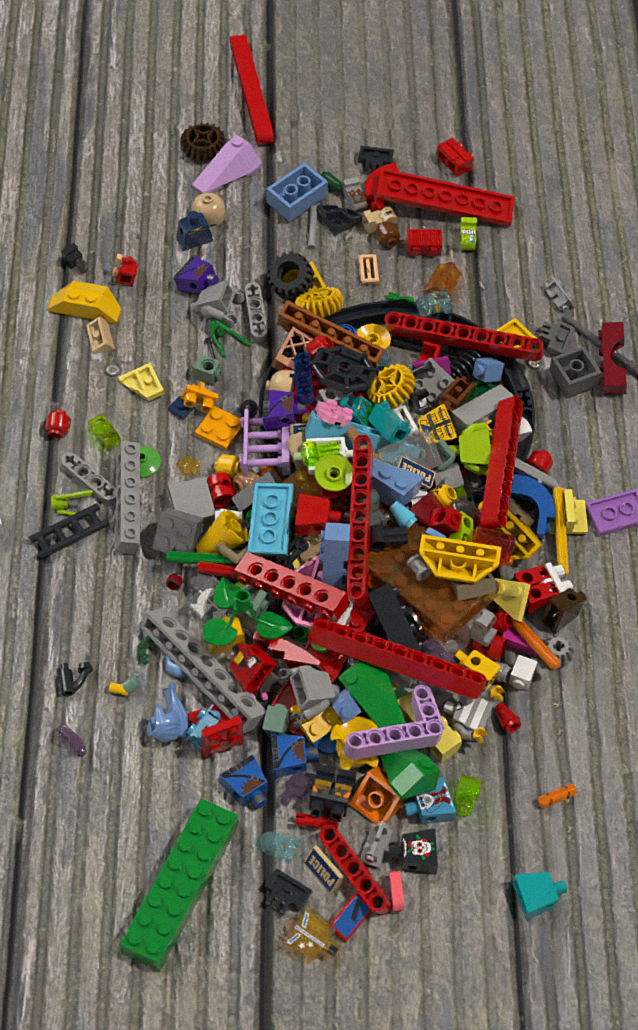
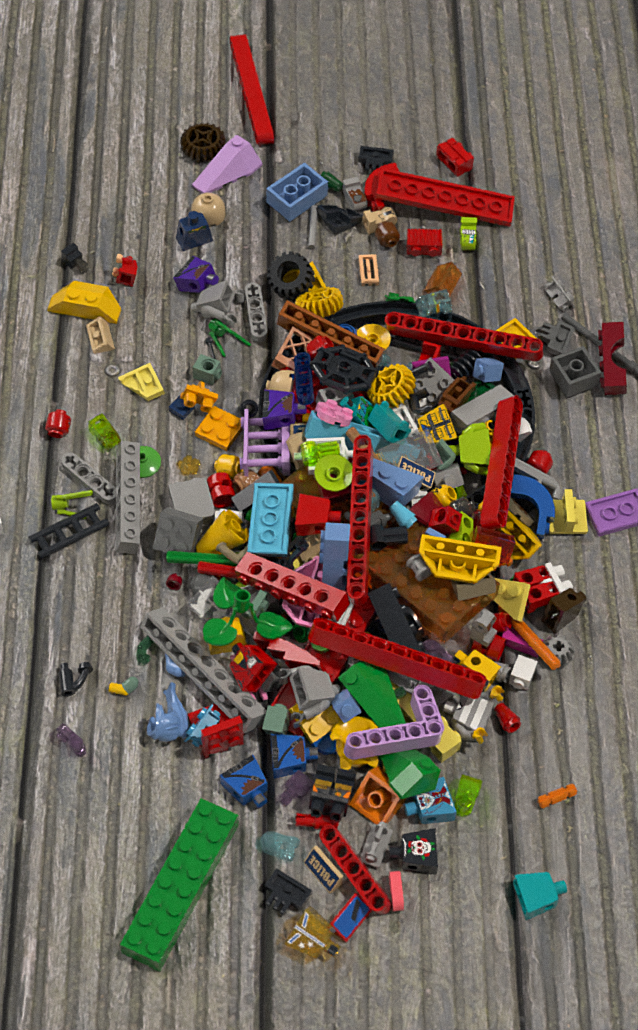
(560, 529): yellow axle -> none

